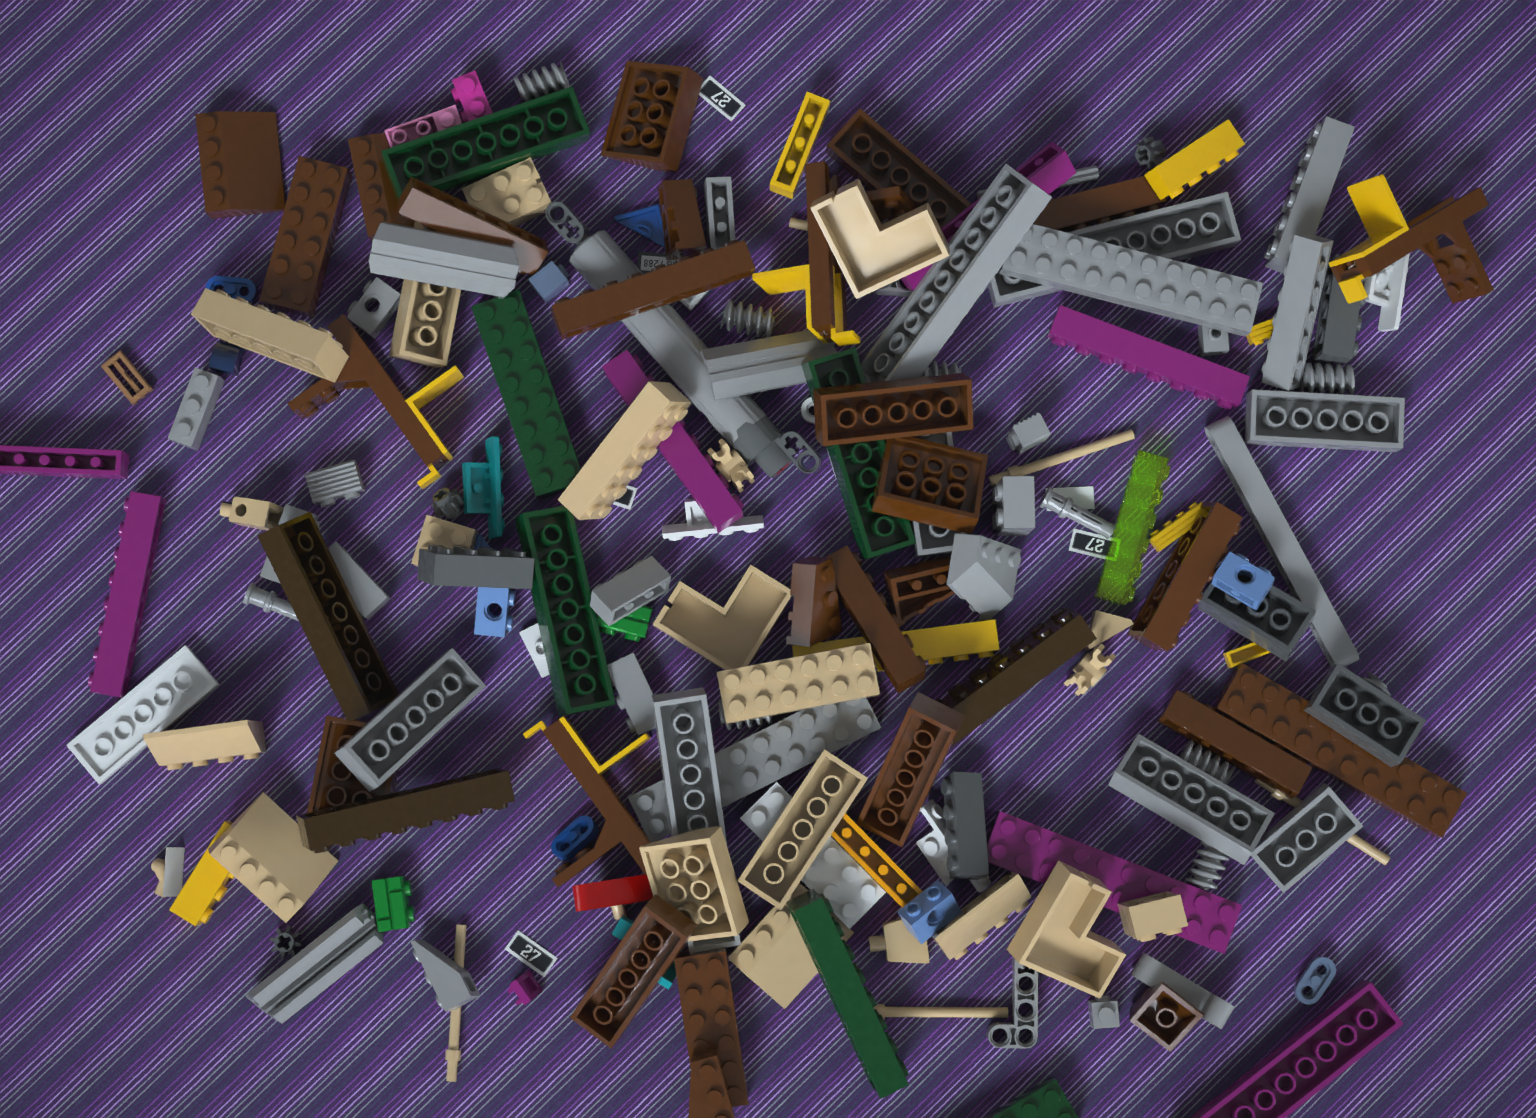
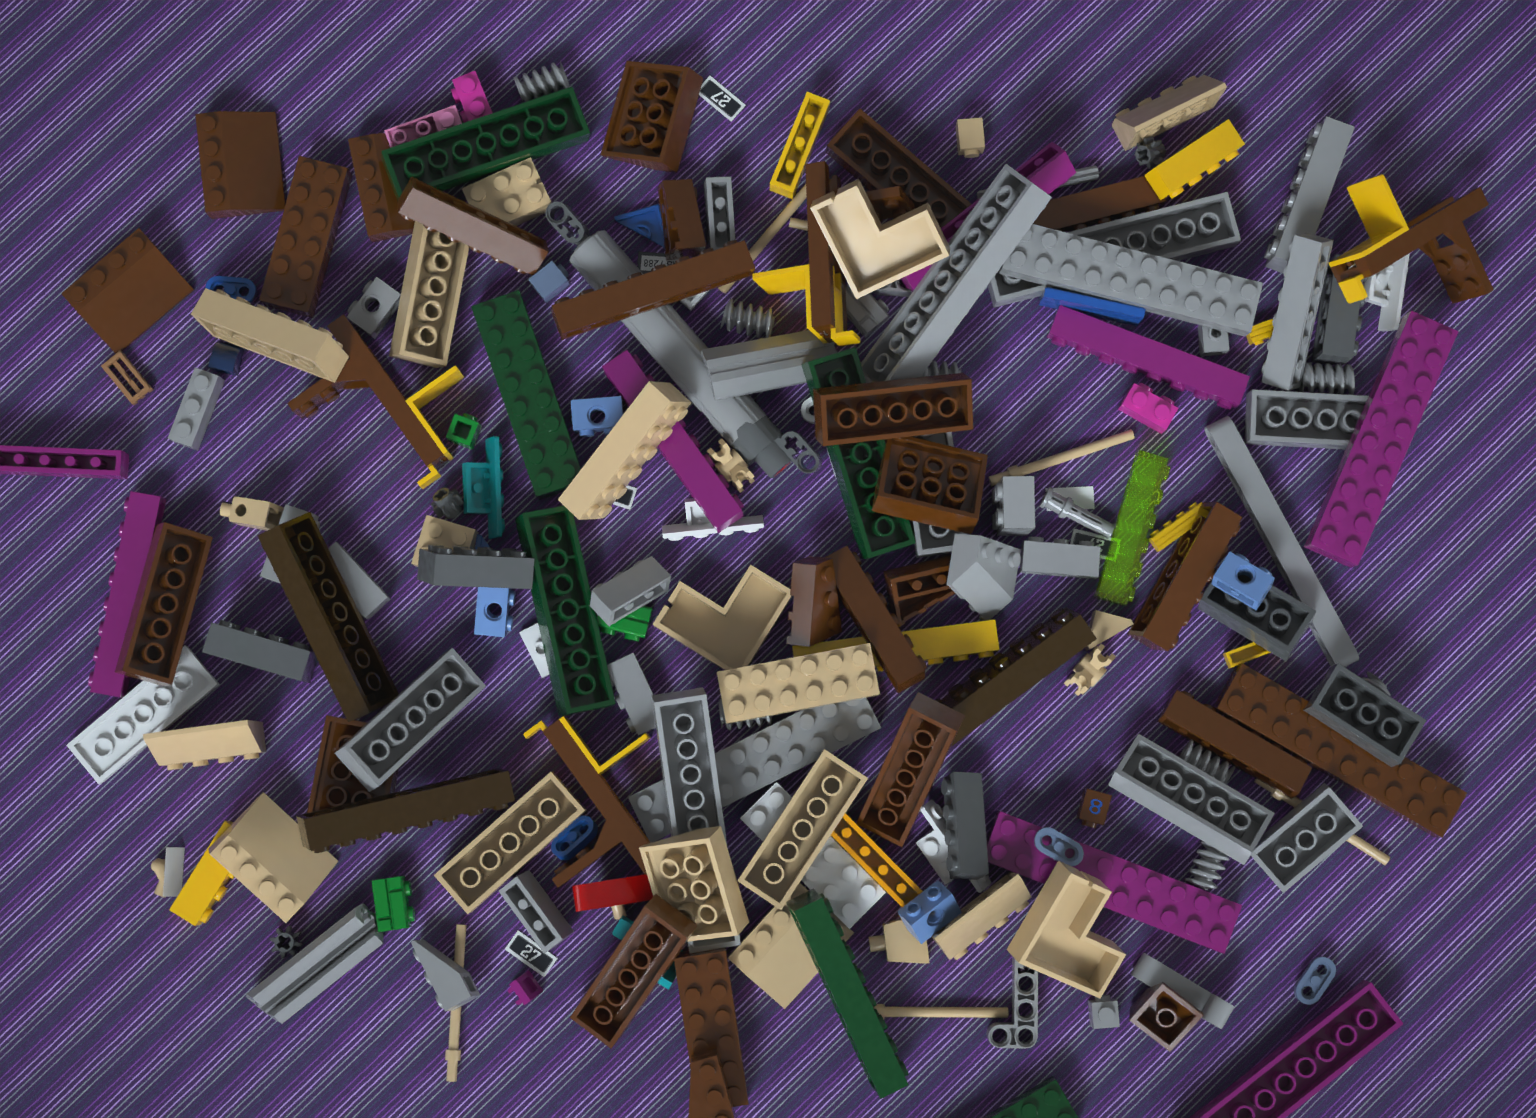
(127, 291): none -> reddish brown slope
(163, 604): none -> reddish brown brick
(258, 652): none -> dark grey brick
(268, 601): light grey pin -> none
(335, 483): light grey brick -> none
(443, 259): light grey piece -> none
(464, 430): none -> green brick
(510, 842): none -> tan brick
(536, 911): none -> light grey brick
(584, 409): none -> medium blue brick
(773, 229): none -> tan bar
(865, 312): none -> light grey brick
(970, 137): none -> tan brick
(1028, 433): light grey brick -> none
(1058, 846): none -> sand blue plate
(1060, 558): none -> light grey brick
(1092, 306): none -> blue tile
(1093, 808): none -> reddish brown brick
(1148, 408): none -> dark pink brick
(1153, 915): tan brick -> none
(1168, 110): none -> tan slope
(1381, 439): none -> magenta brick

